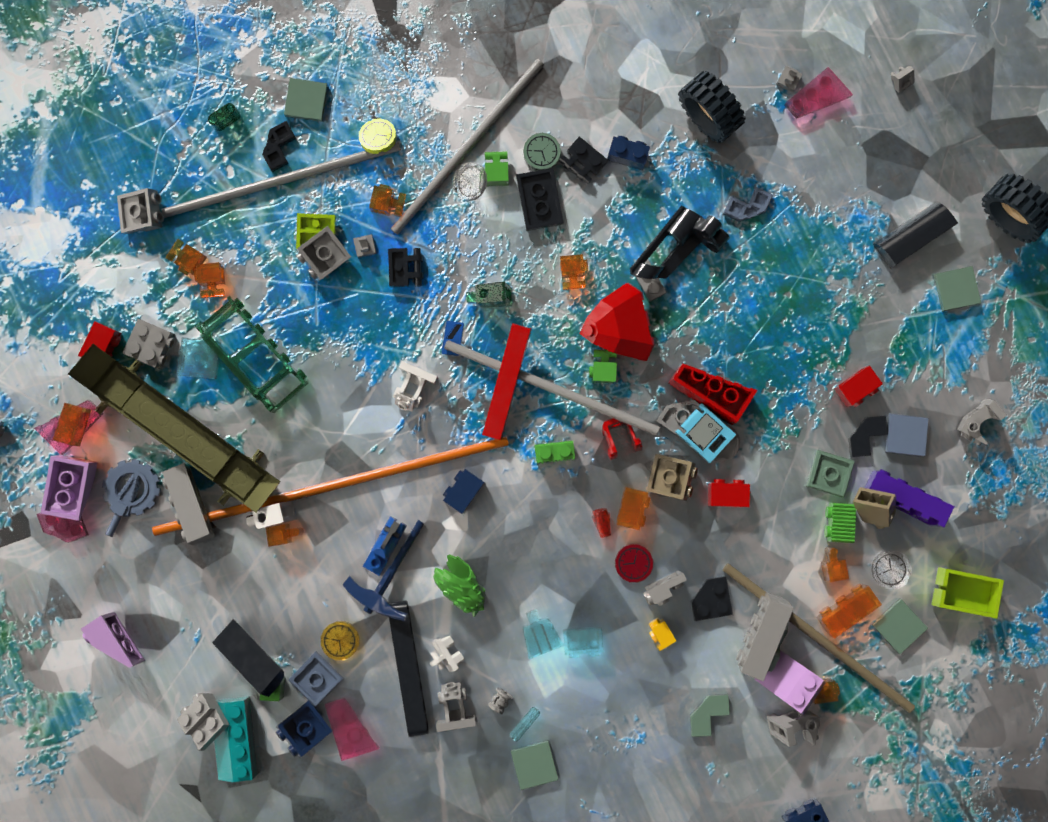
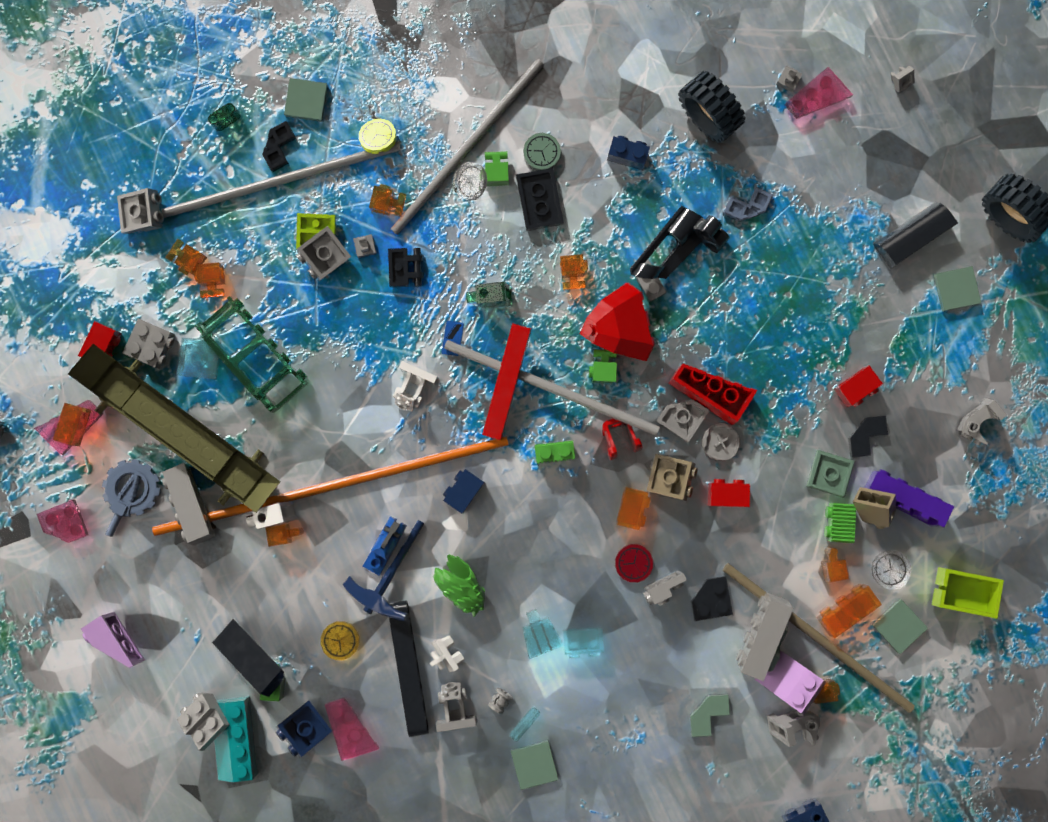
(68, 486): lavender slope -> none
(315, 679): sand blue tile -> none
(585, 155): black plate -> none
(601, 519): clear red cone -> none
(661, 634): yellow brick -> none
(703, 430): container -> none
(906, 435): sand blue tile -> none

